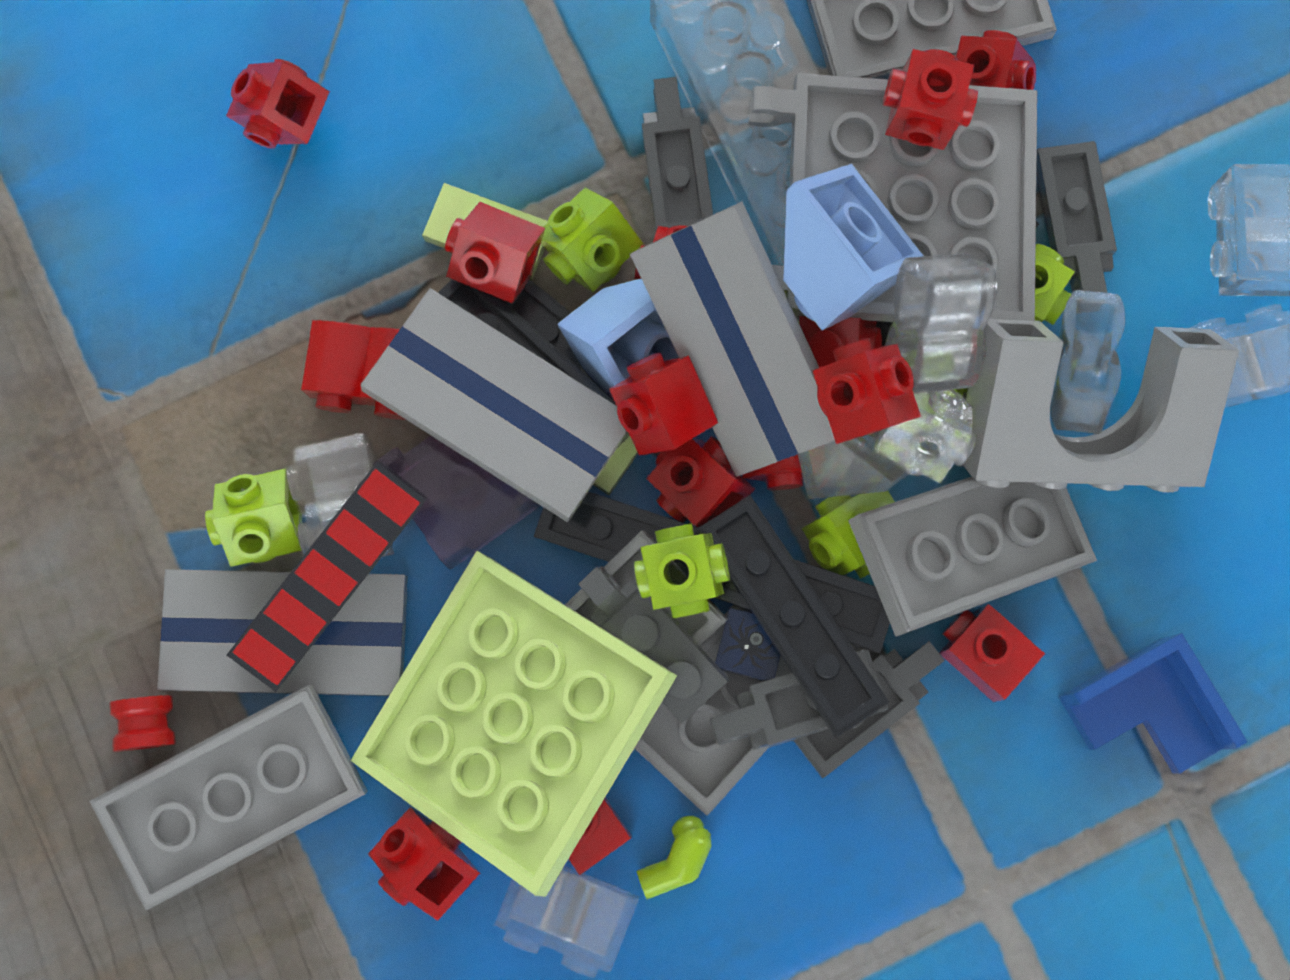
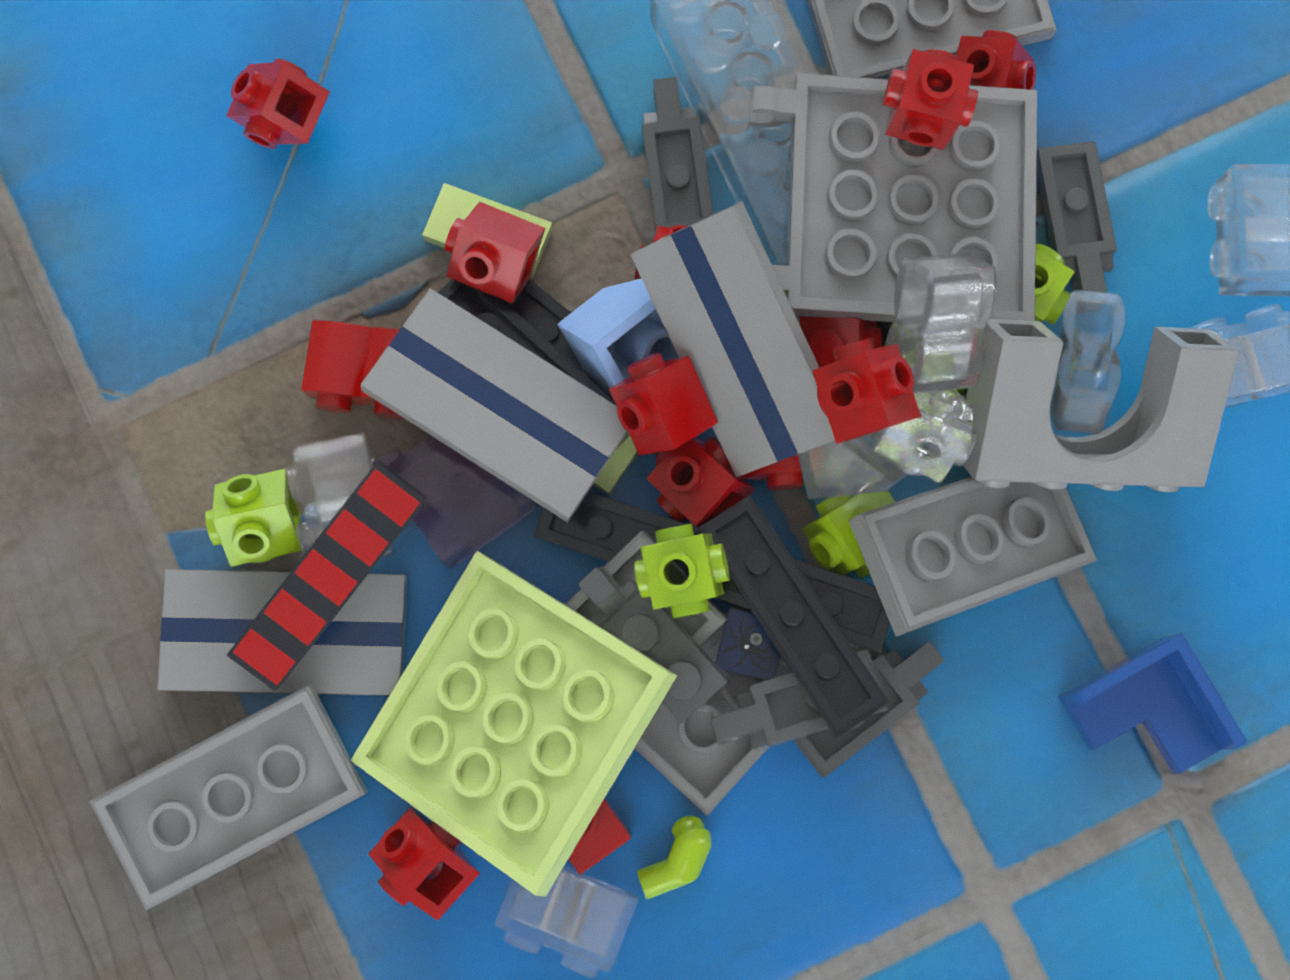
(142, 723): red wheel -> none
(588, 240): lime brick -> none
(840, 245): light blue slope -> none
(989, 651): red brick -> none

